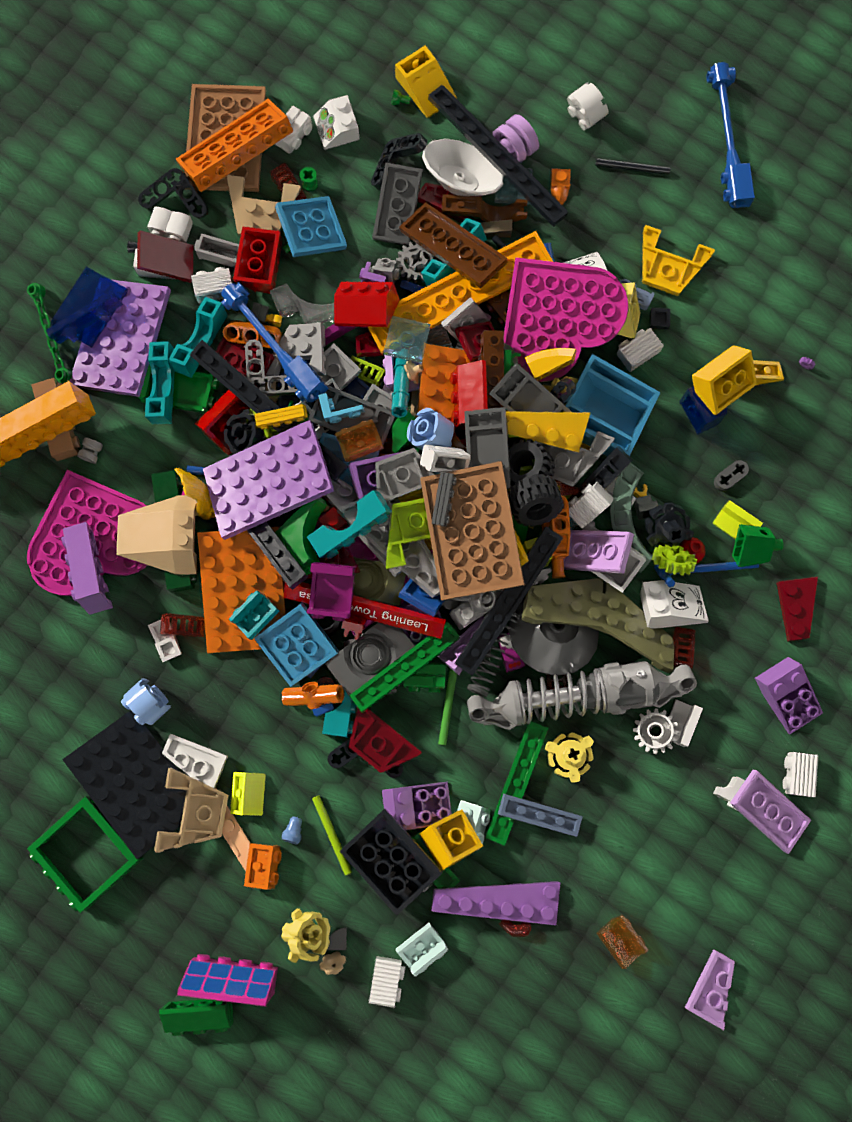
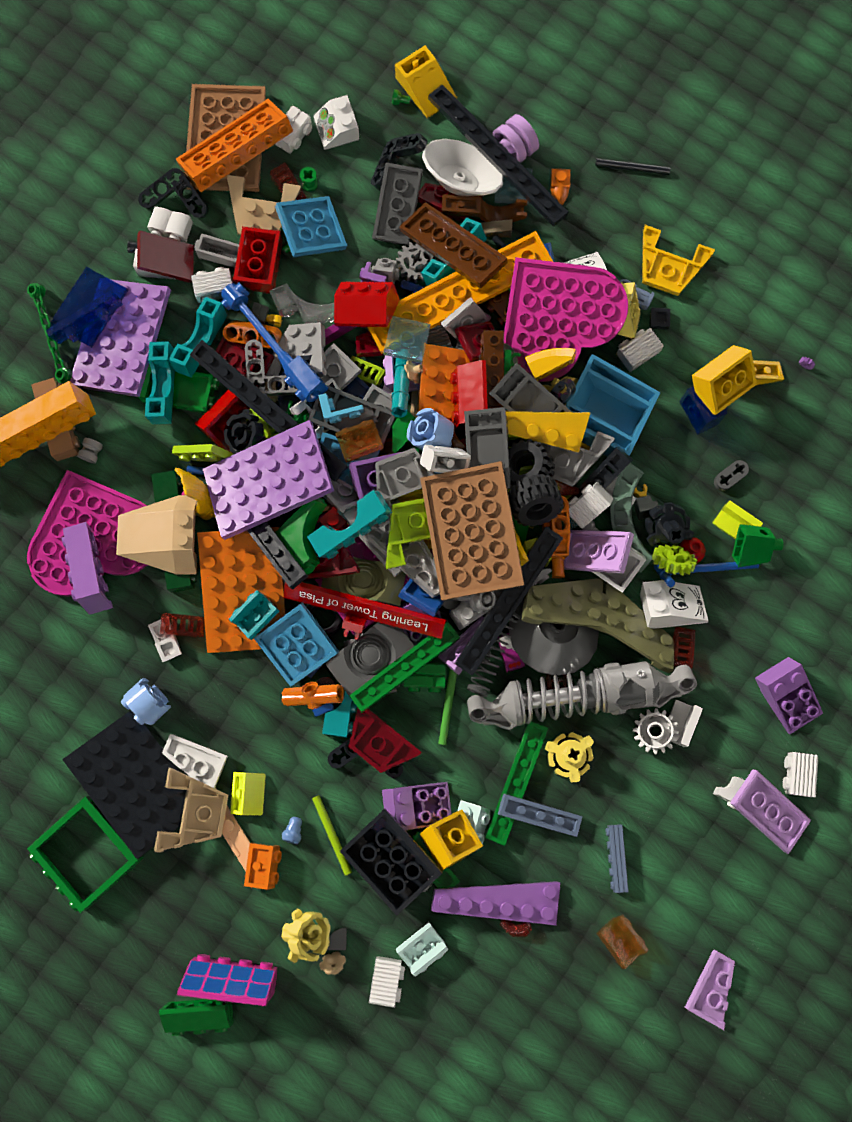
(201, 453): none -> lime wing
(280, 416): yellow piece -> none
(331, 591): magenta panel -> none
(443, 499): dark grey piece -> none
(587, 105): white brick -> none
(617, 858): none -> sand blue piece
(736, 175): blue bar -> none
(797, 606): dark red wing -> none

